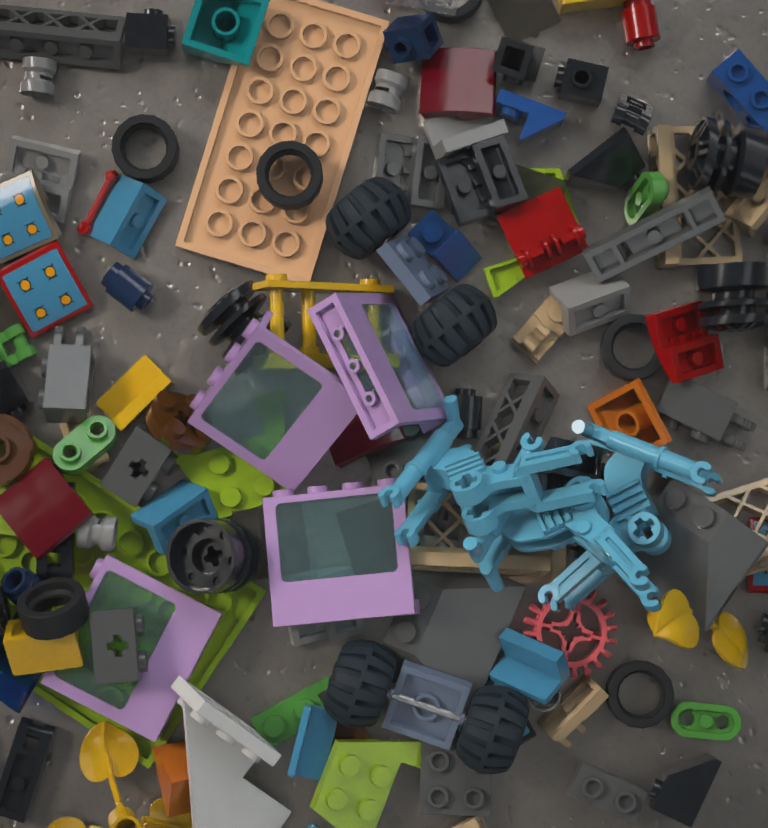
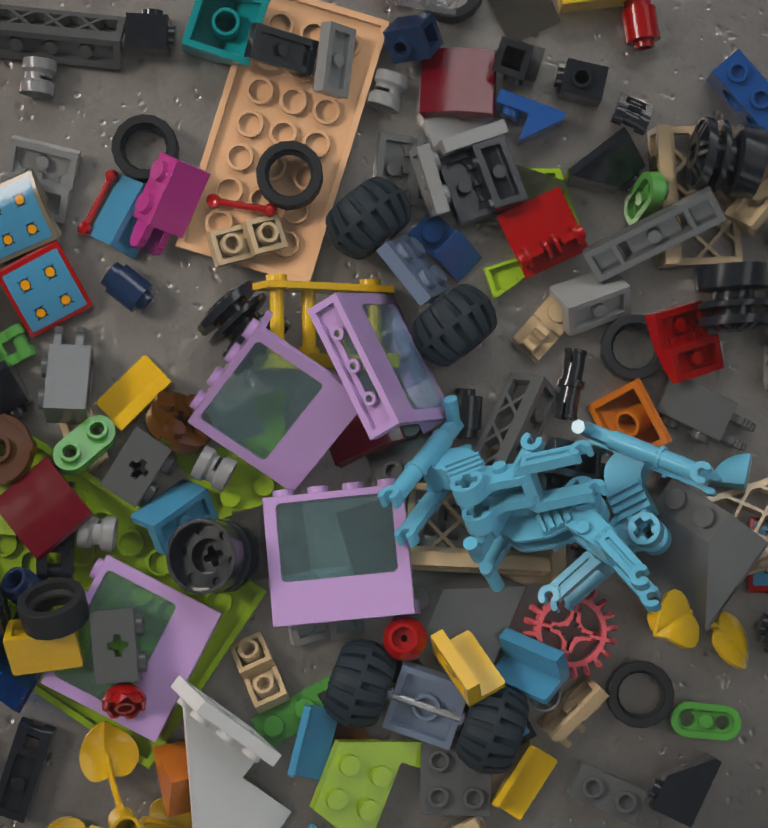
(123, 700): none -> red plate
(167, 202): none -> dark pink hinge
(207, 463): none -> light grey wheel
(215, 201): none -> red hinge
(246, 240): none -> tan slope
(259, 672): none -> tan slope
(281, 49): none -> black plate
(334, 60): none -> light grey plate
(413, 646): none -> red plate
(426, 168): none -> light grey plate
(467, 665): none -> yellow panel
(523, 780): none -> yellow panel
(570, 384): none -> black pin
(734, 471): none -> medium azure tile

